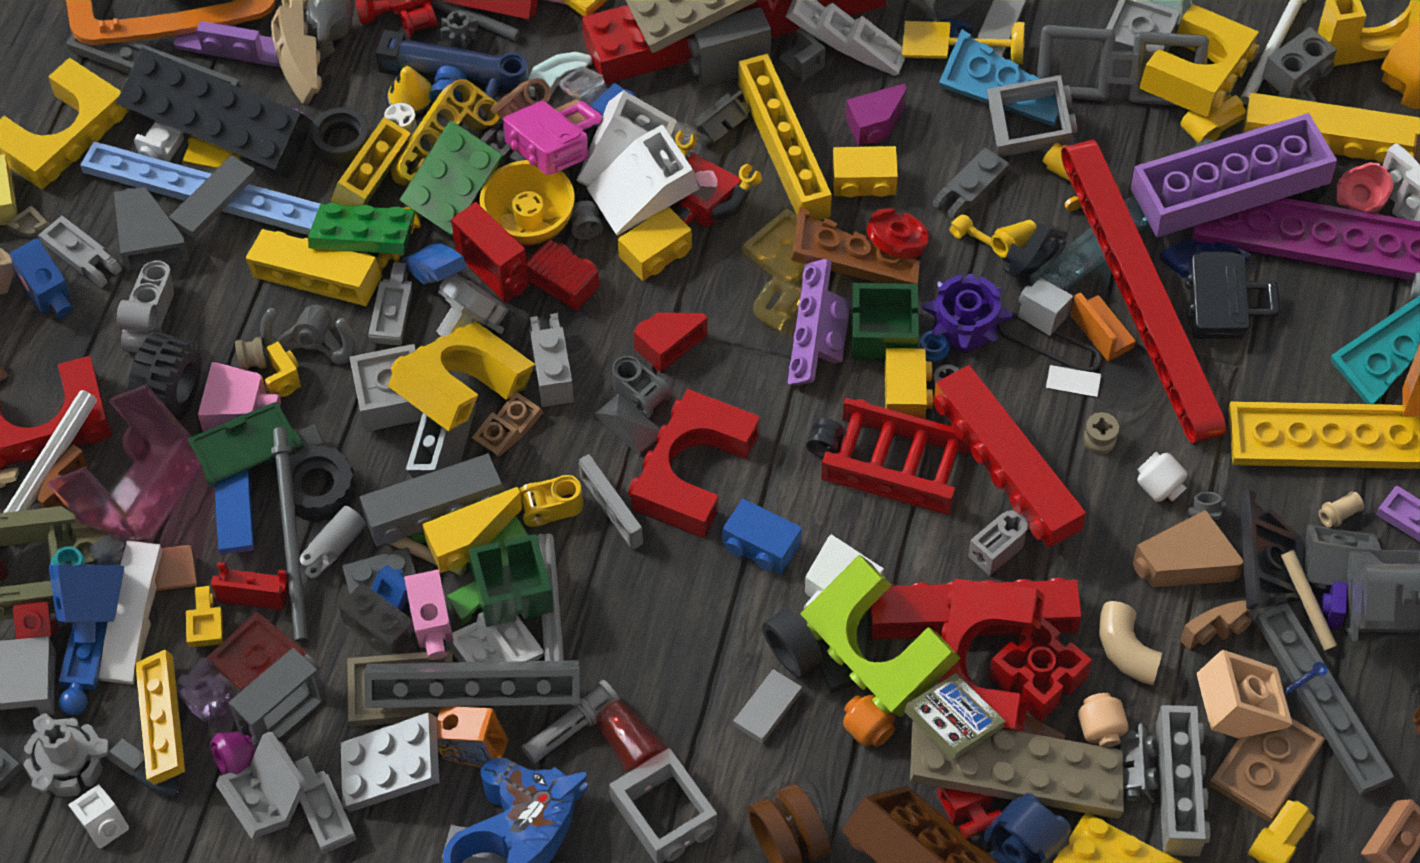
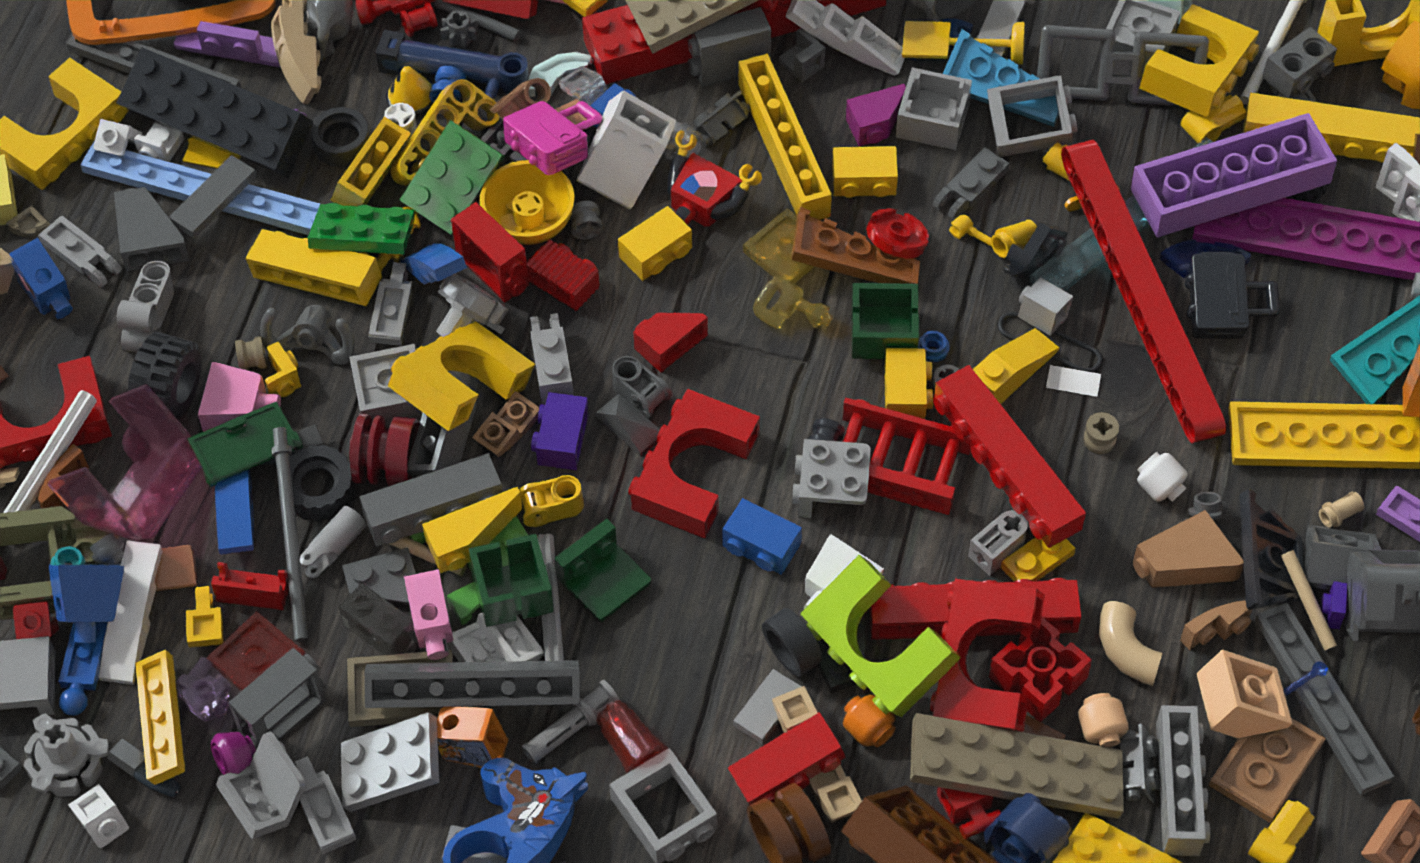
(114, 137): none -> white bracket
(380, 450): none -> dark red wheel
(391, 586): blue tile -> none
(561, 431): none -> dark purple brick
(600, 572): none -> dark green bracket
(610, 502): light grey tile -> none
(643, 181): white slope -> none
(788, 760): none -> red brick
(819, 324): medium lavender bracket -> none
(831, 474): none -> light grey bracket
(832, 790): none -> tan slope
(933, 108): none -> light grey container
(954, 716): tile -> none
(967, 311): dark purple brick -> none
(1015, 363): none -> yellow slope
(1036, 559): none -> yellow plate
(1101, 326): orange panel -> none
(1365, 188): coral hair -> none

